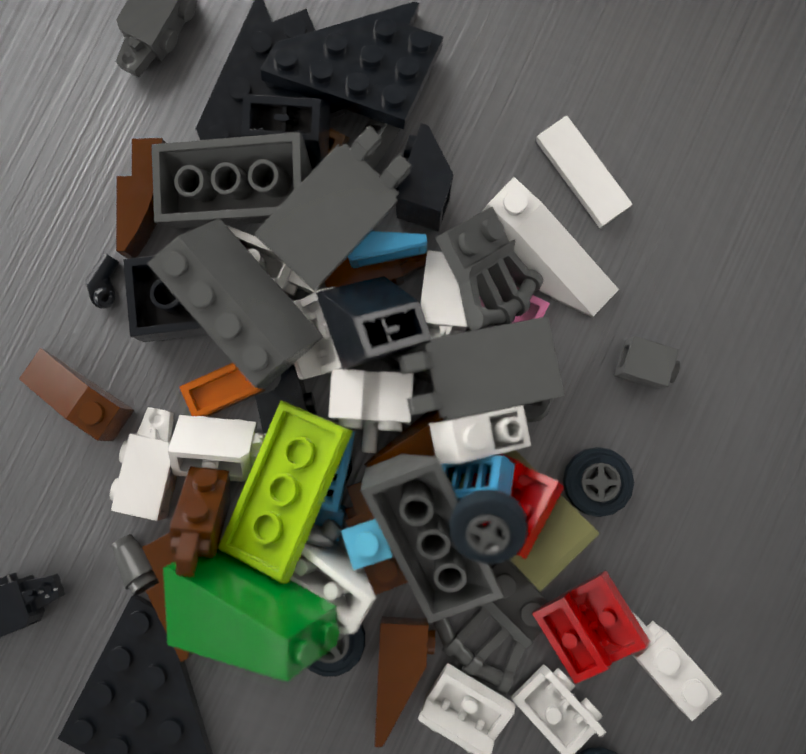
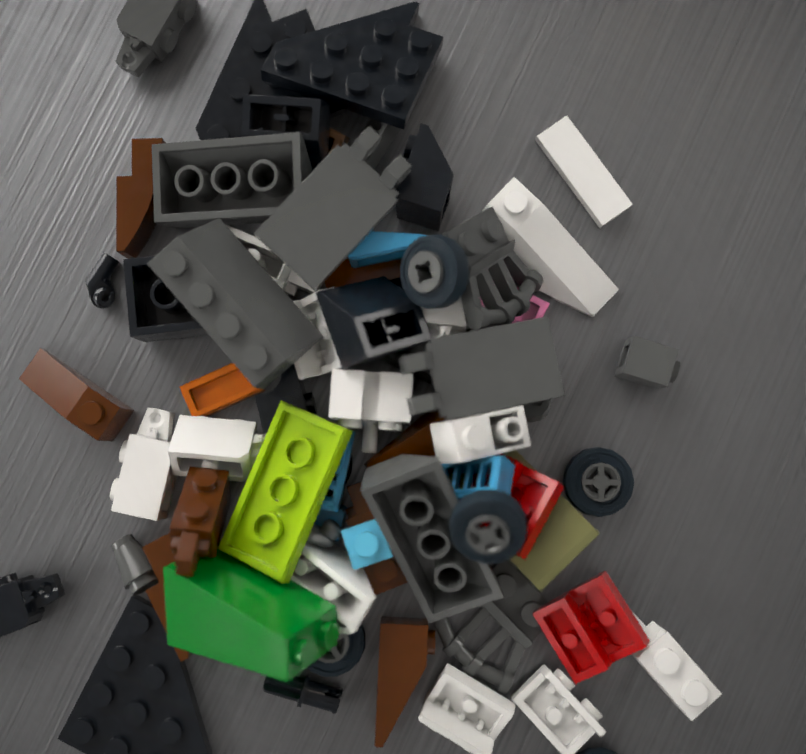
(305, 692): none -> black axle
(438, 257): none -> black wheel

